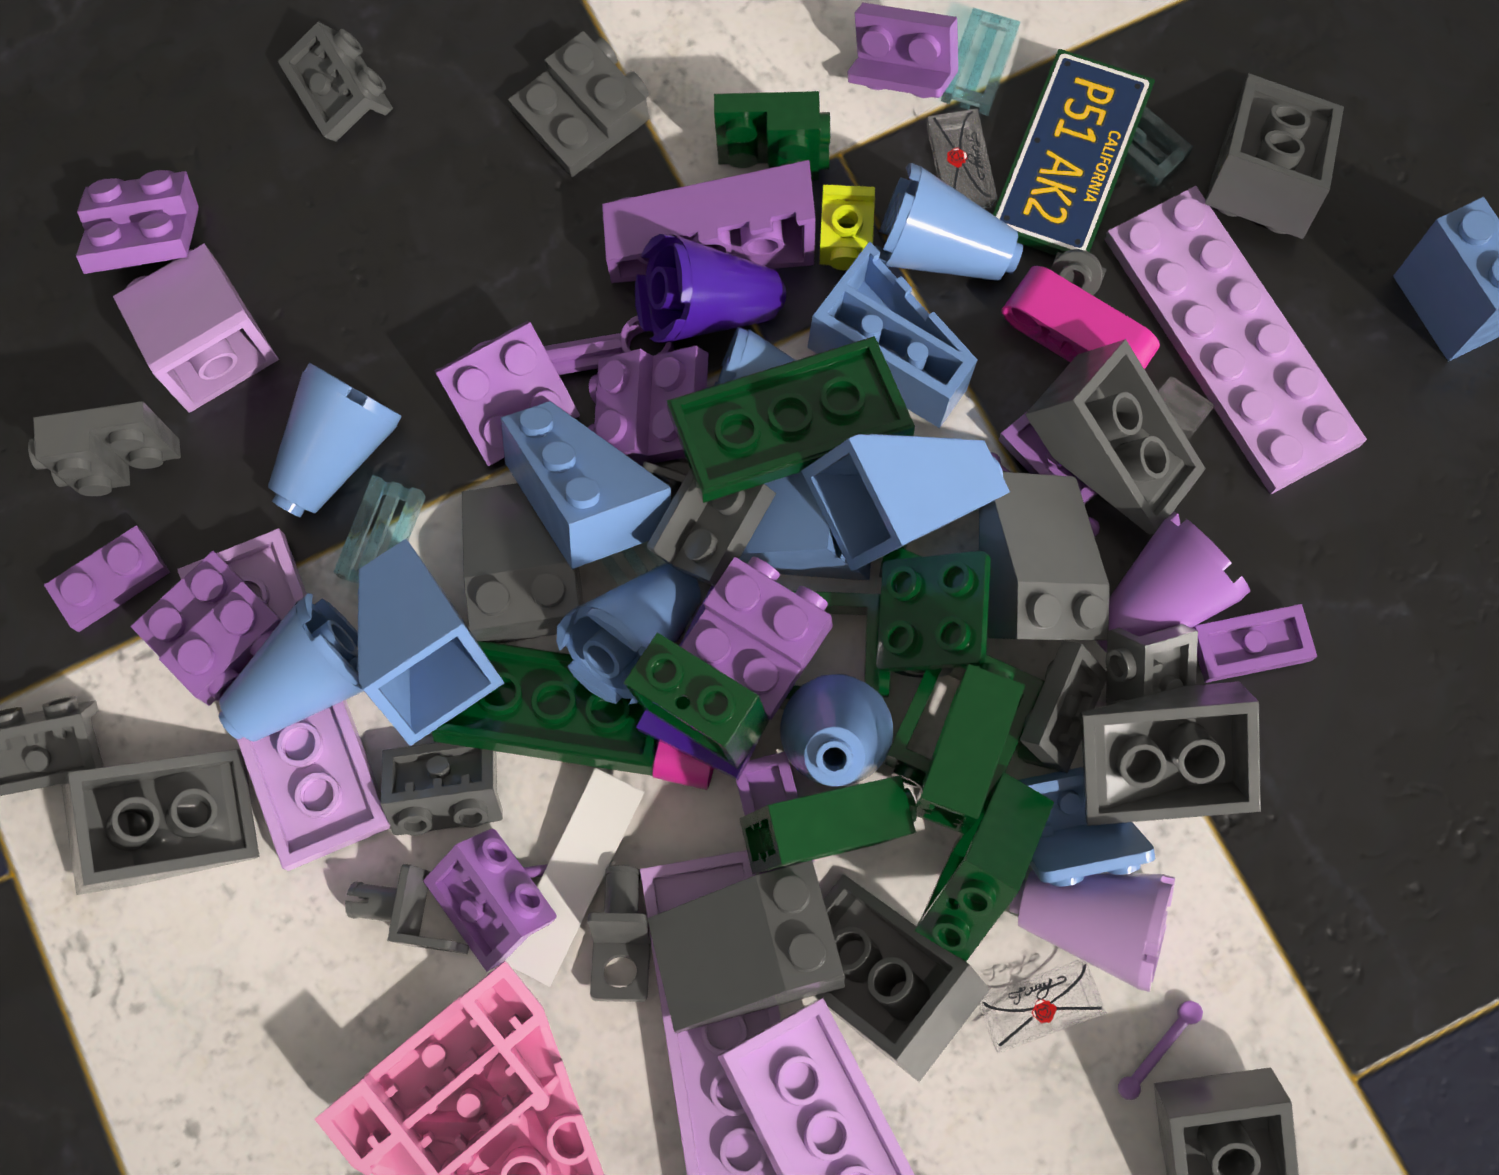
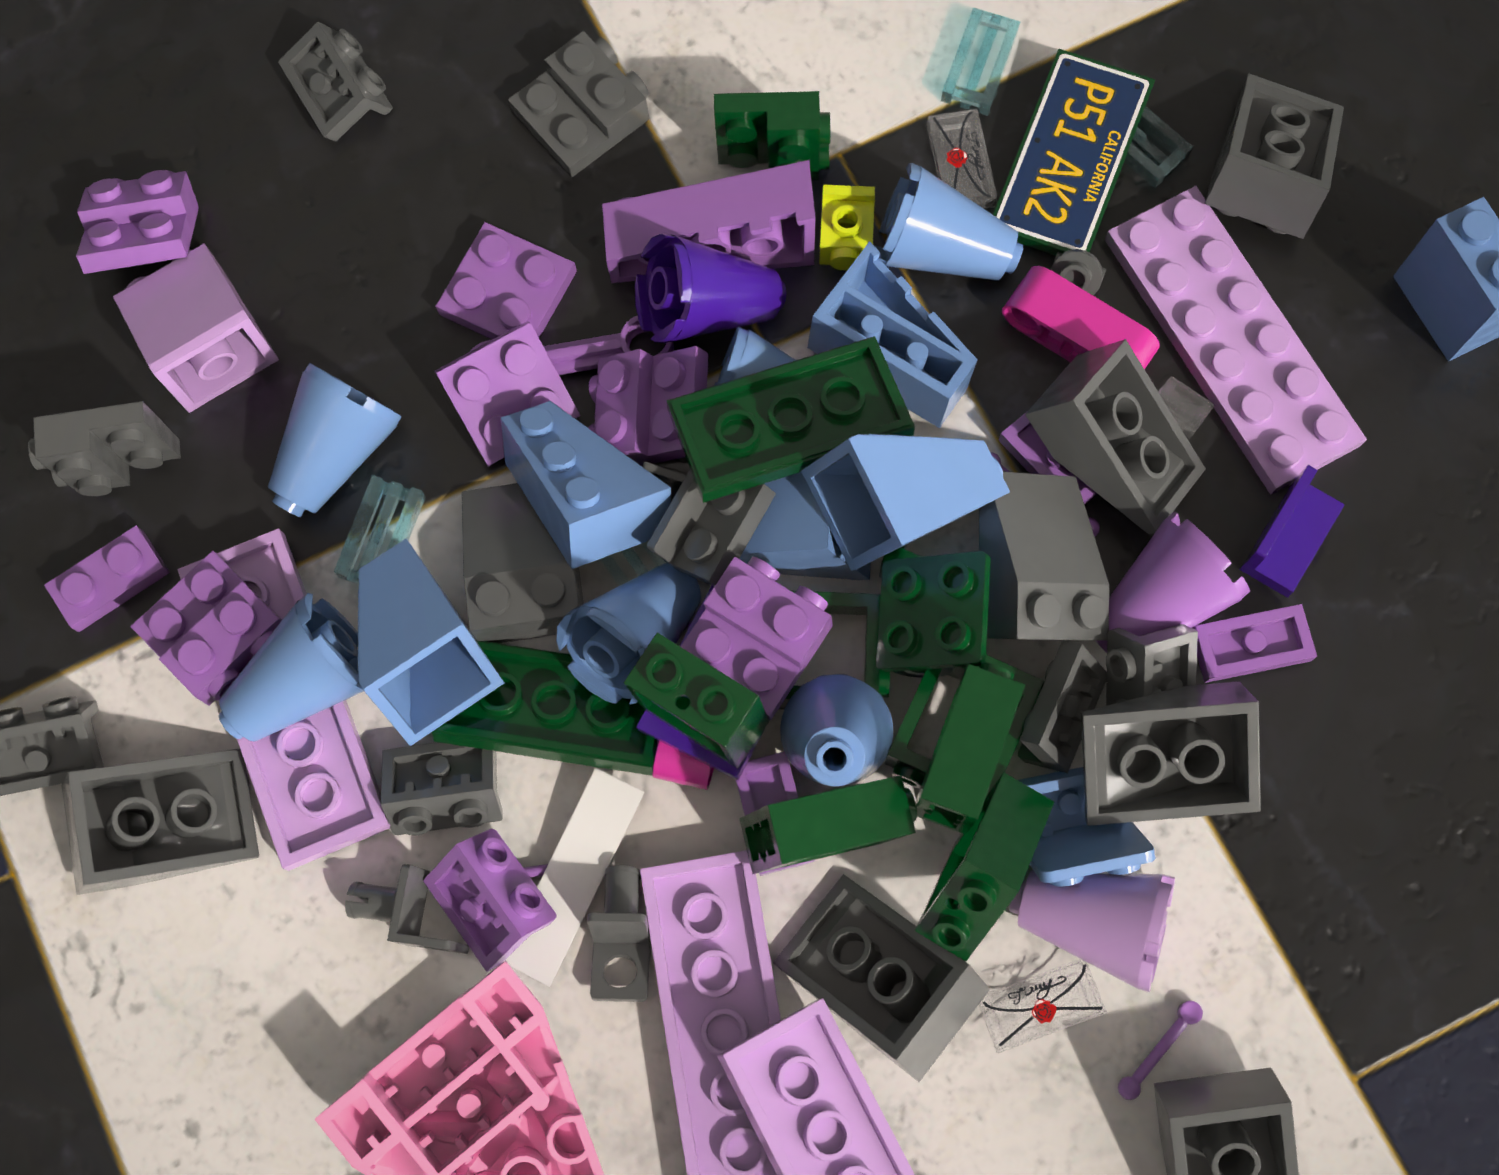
(505, 284): none -> medium lavender plate
(746, 948): dark grey slope -> none
(904, 50): medium lavender bracket -> none
(1292, 535): none -> dark purple panel

